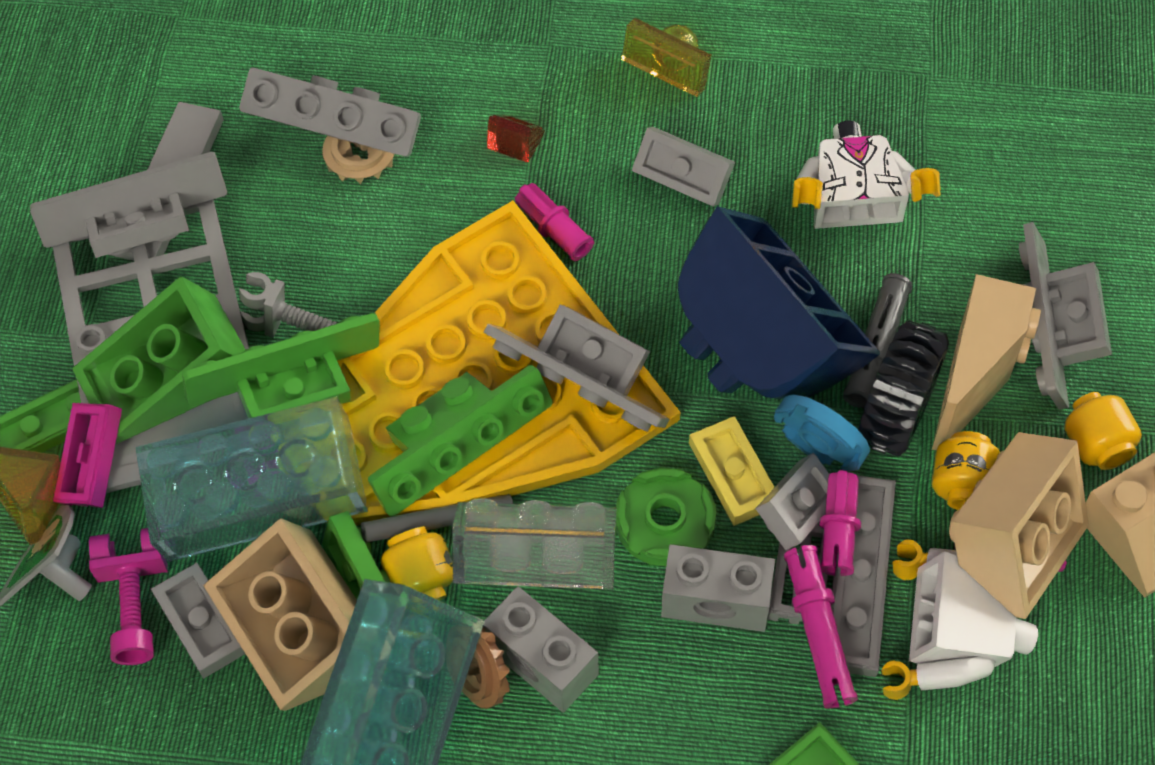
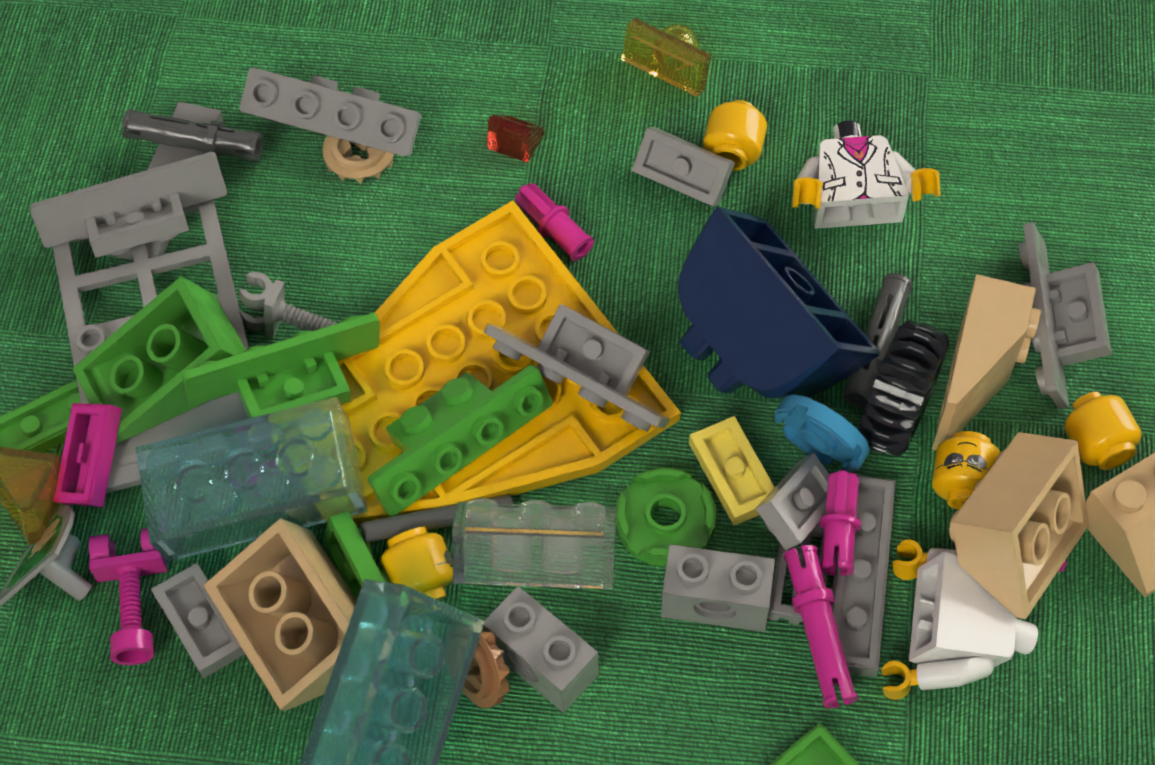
(192, 135): none -> dark grey pin
(736, 133): none -> yellow head

